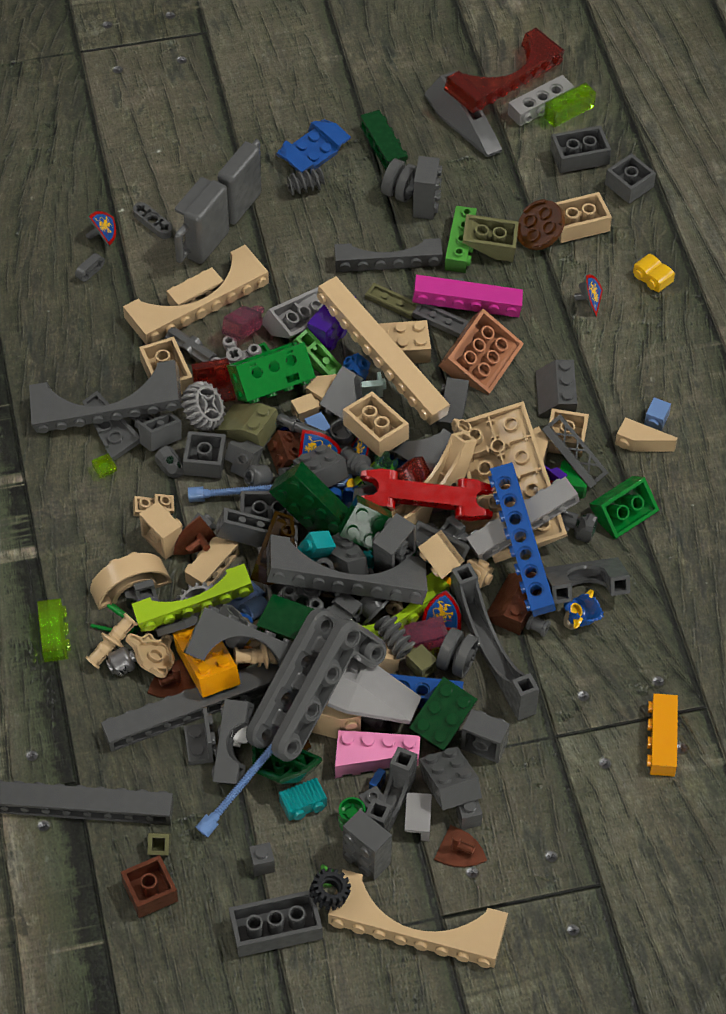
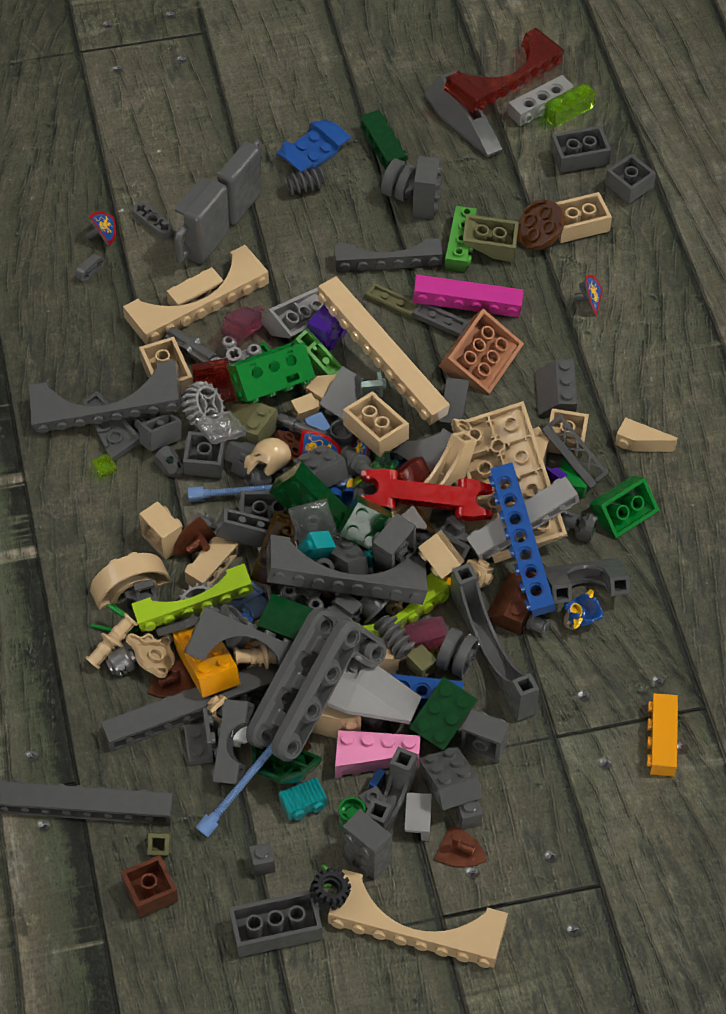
(53, 630): clear neon green brick -> none
(143, 503): tan slope -> none
(213, 704): none -> tan bracket
(220, 427): none -> clear plate
(269, 451): none -> tan helmet
(312, 518): none -> clear plate
(357, 364): blue brick -> none
(411, 338): tan brick -> none
(418, 518): none -> slope
(445, 606): shield -> none
(653, 273): yellow brick -> none
(657, 414): medium blue brick -> none

